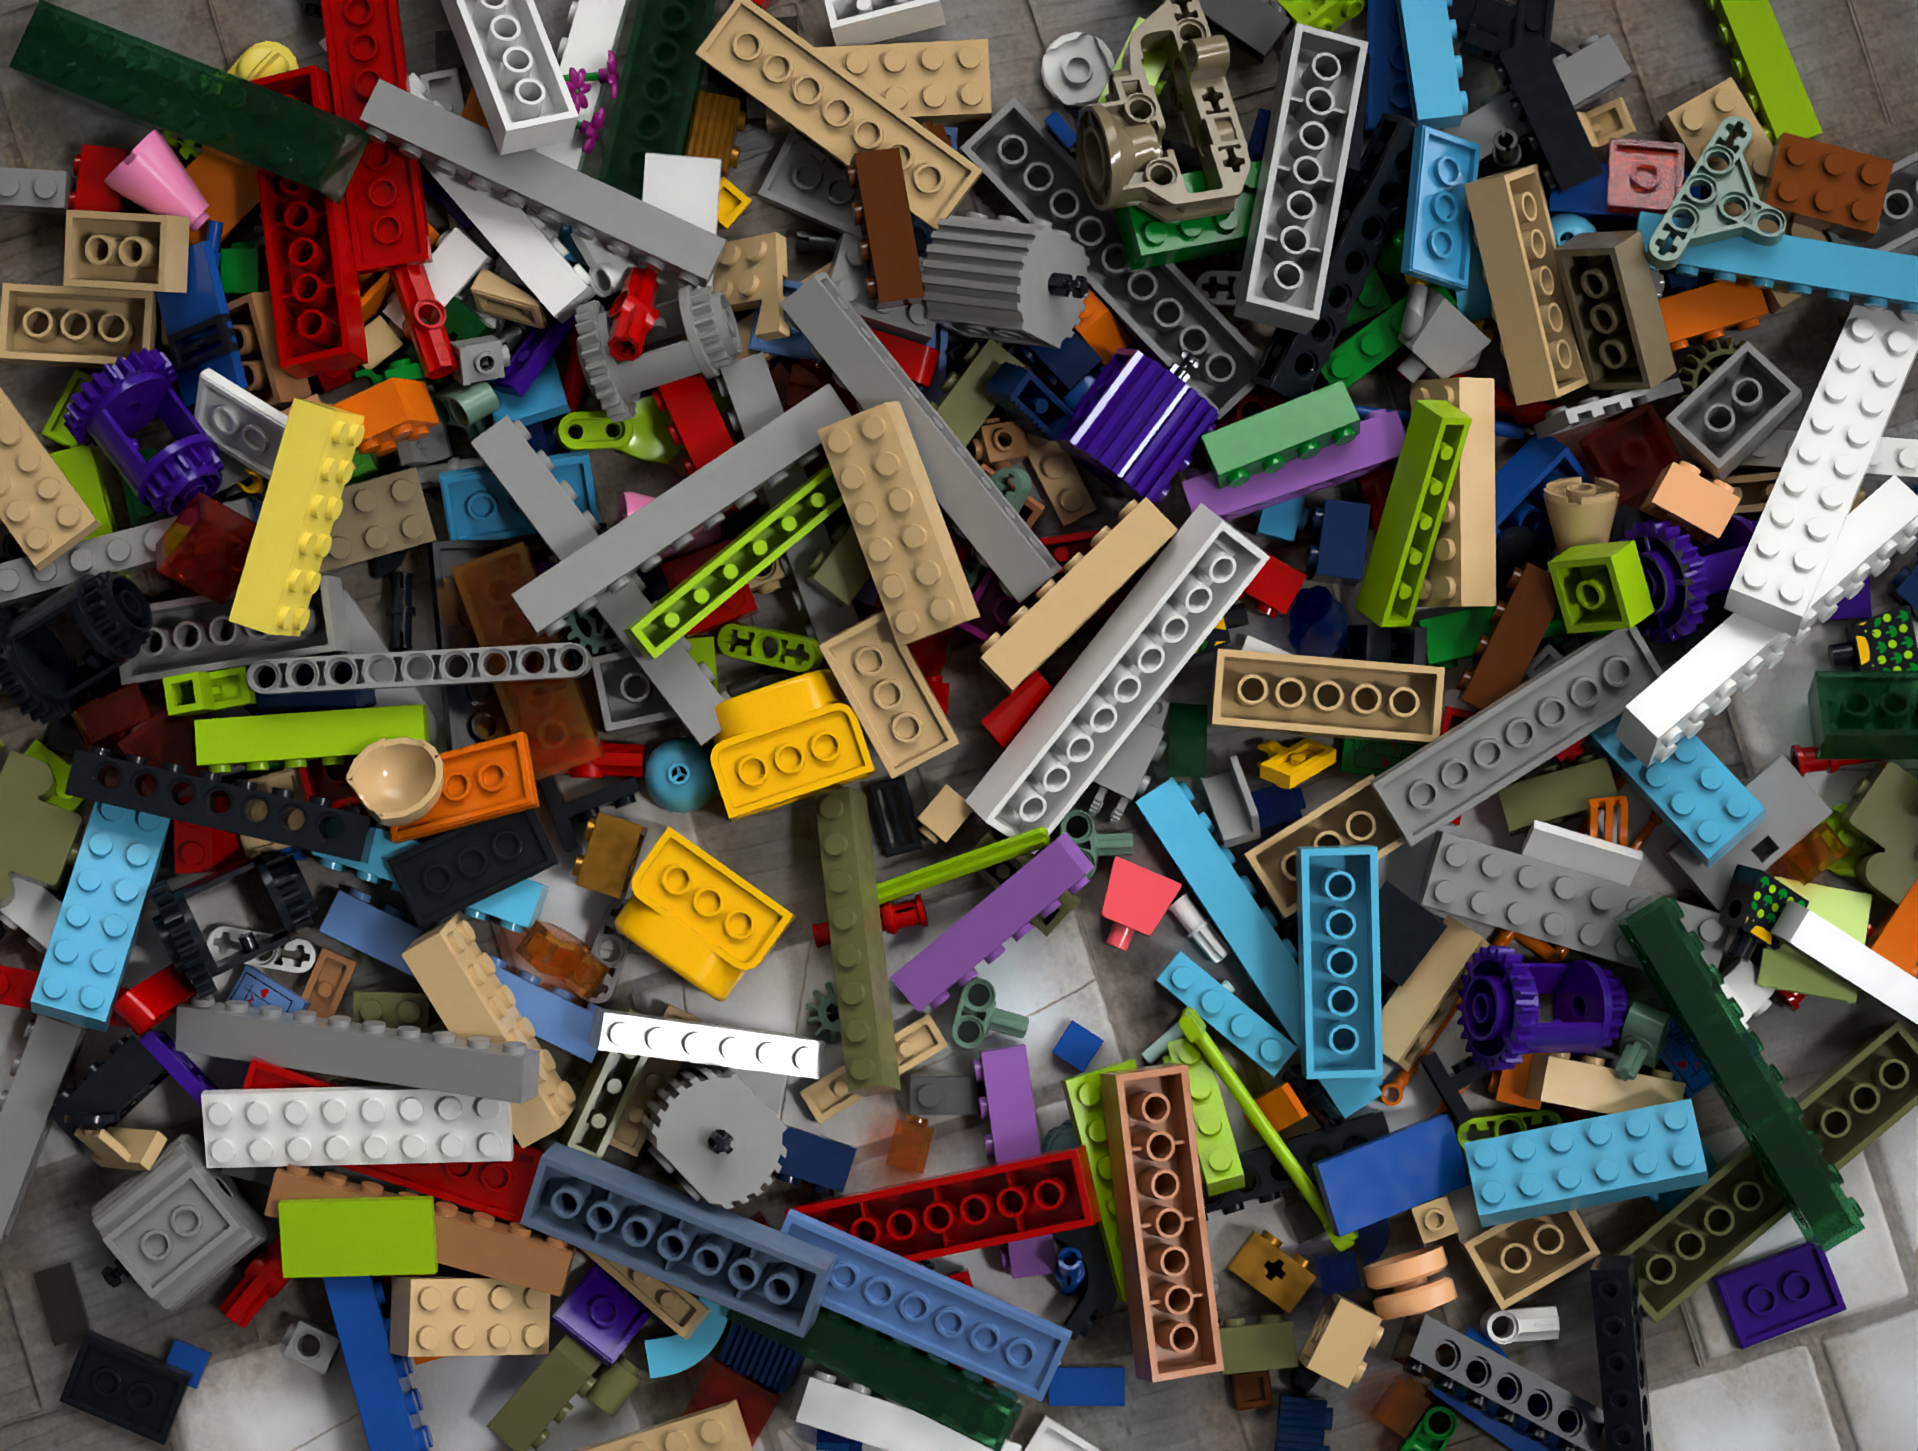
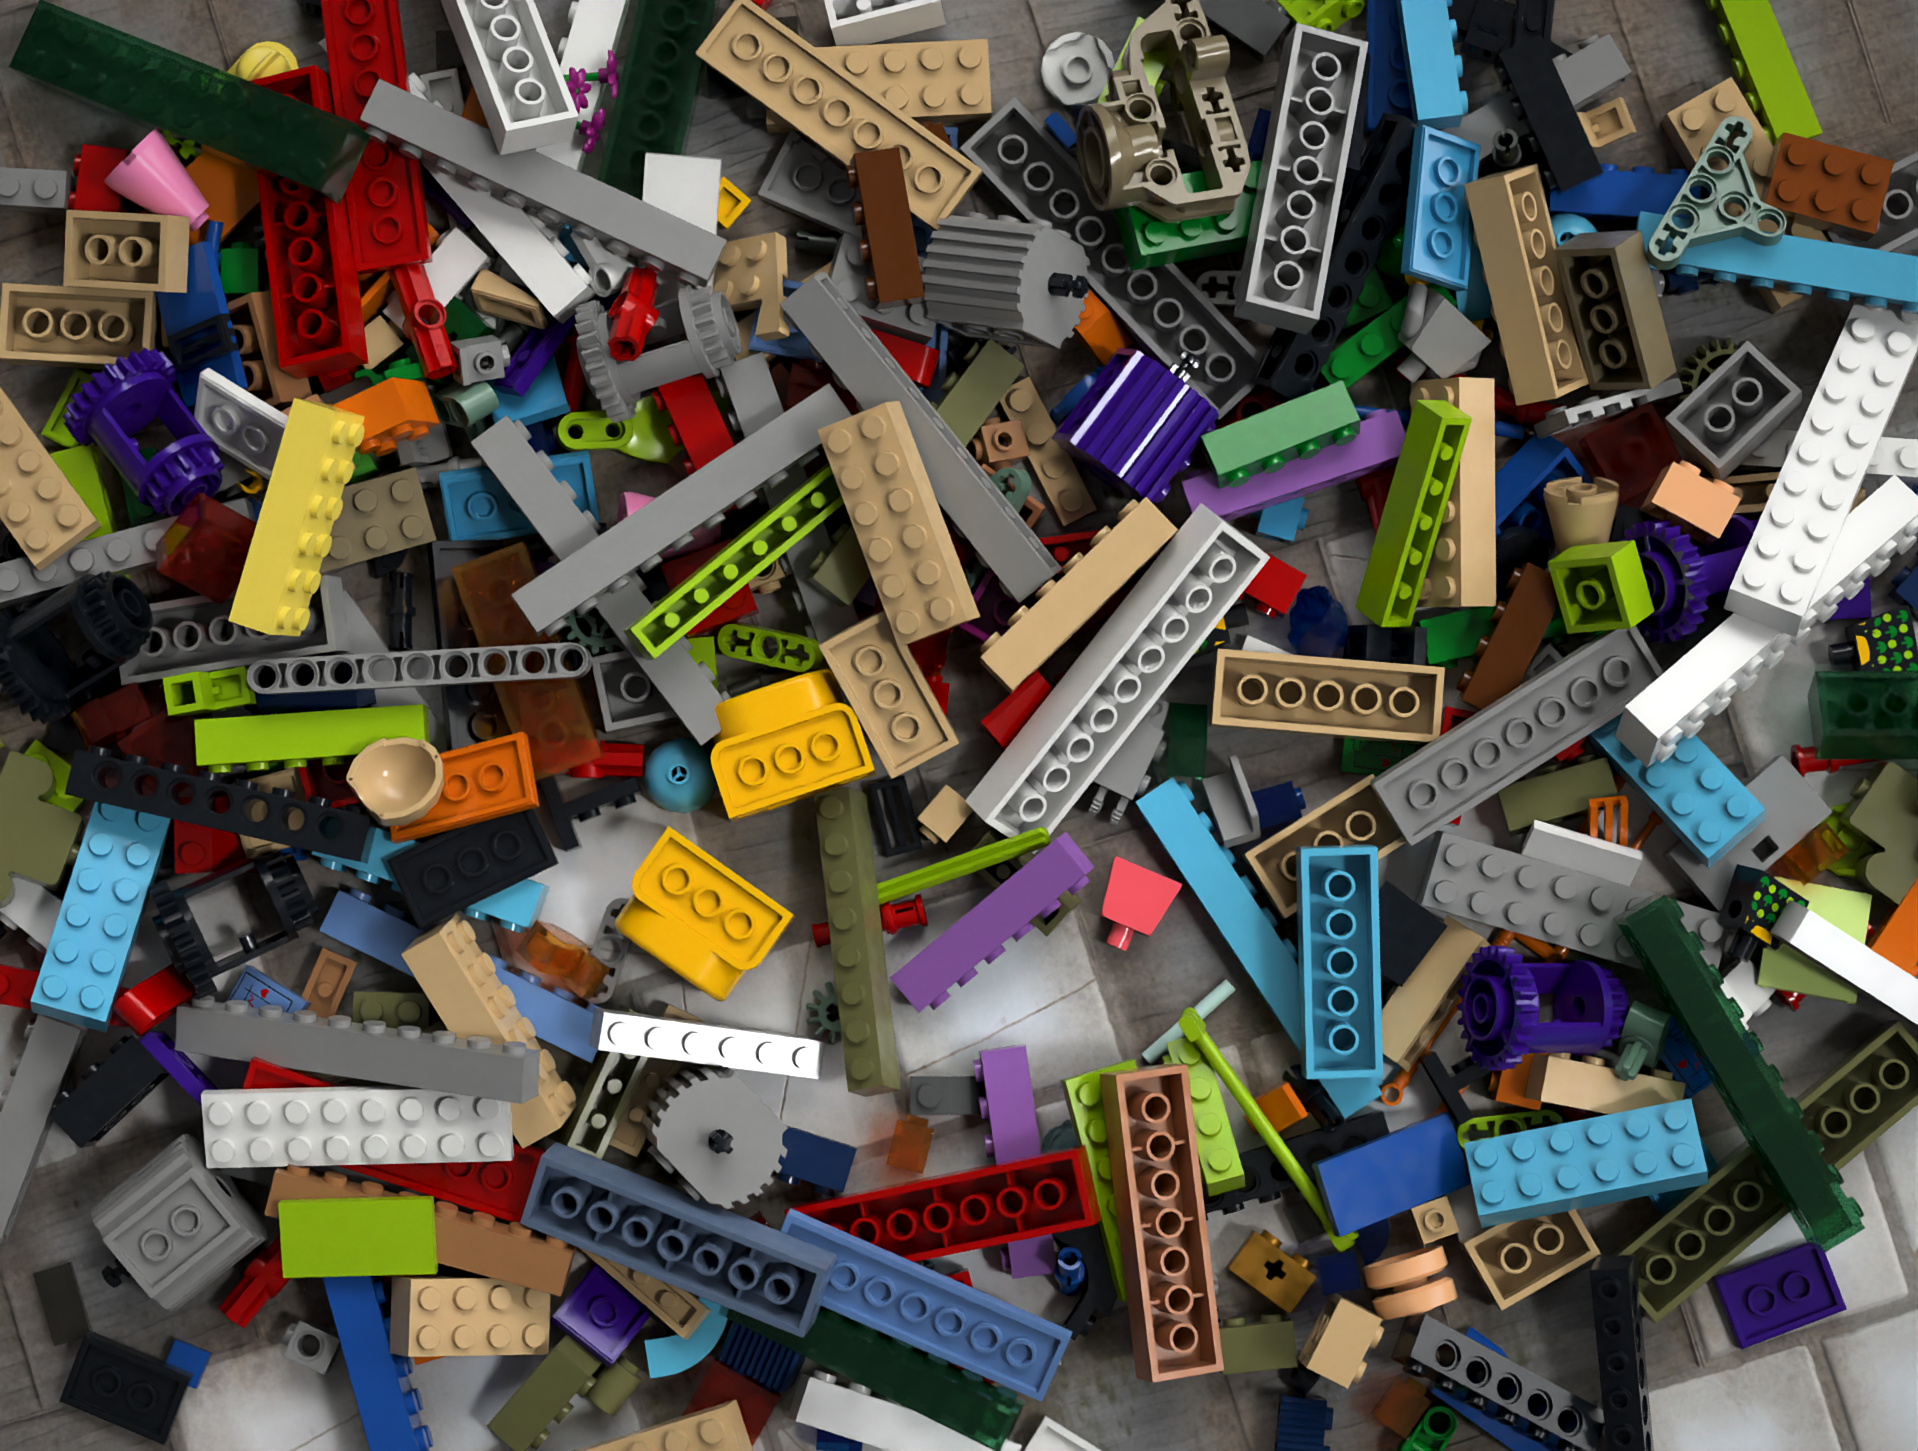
(117, 1146): tan piece -> none
(288, 963): white beam -> none
(609, 855): pearl gold brick -> none
(715, 129): pearl gold brick -> none
(913, 1046): tan plate -> none
(986, 1017): sand green beam -> none
(1029, 401): dark blue brick -> none
(1064, 365): dark blue brick -> none
(1077, 1046): blue tile -> none
(1087, 1386): blue tile -> none
(1096, 844): sand green beam -> none
(1199, 928): white axle -> none
(1226, 1013): medium azure arch -> none
(1252, 1390): reddish brown tile -> none
(1294, 764): yellow plate -> none
(1339, 542): dark blue brick -> none
(1523, 1324): white piece -> none
(1643, 175): clear red plate -> none
(1711, 310): orange brick -> none

